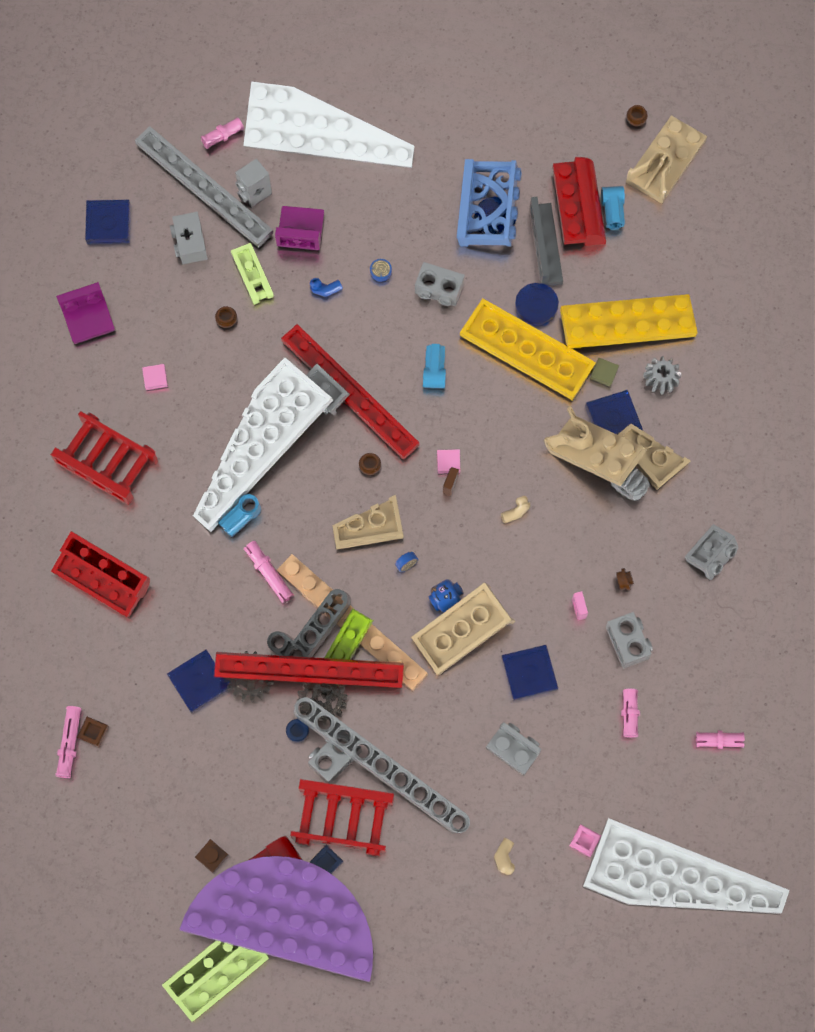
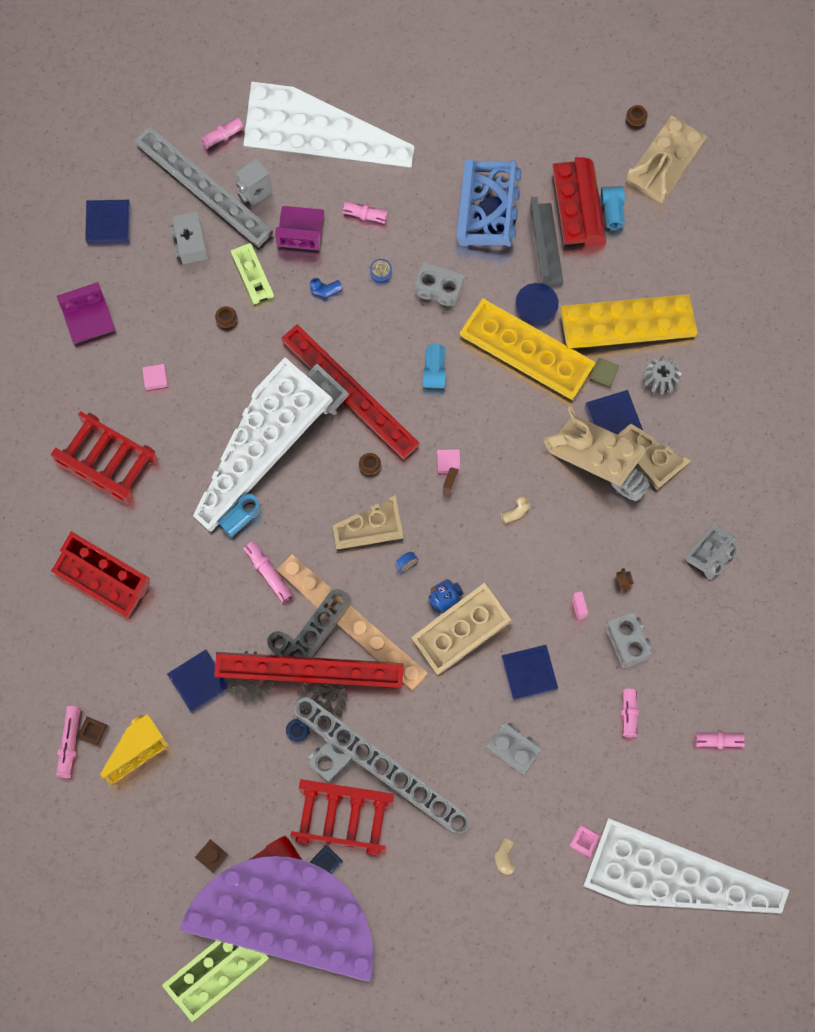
(137, 745): none -> yellow slope
(349, 636): lime tile -> none
(365, 211): none -> bright pink pin

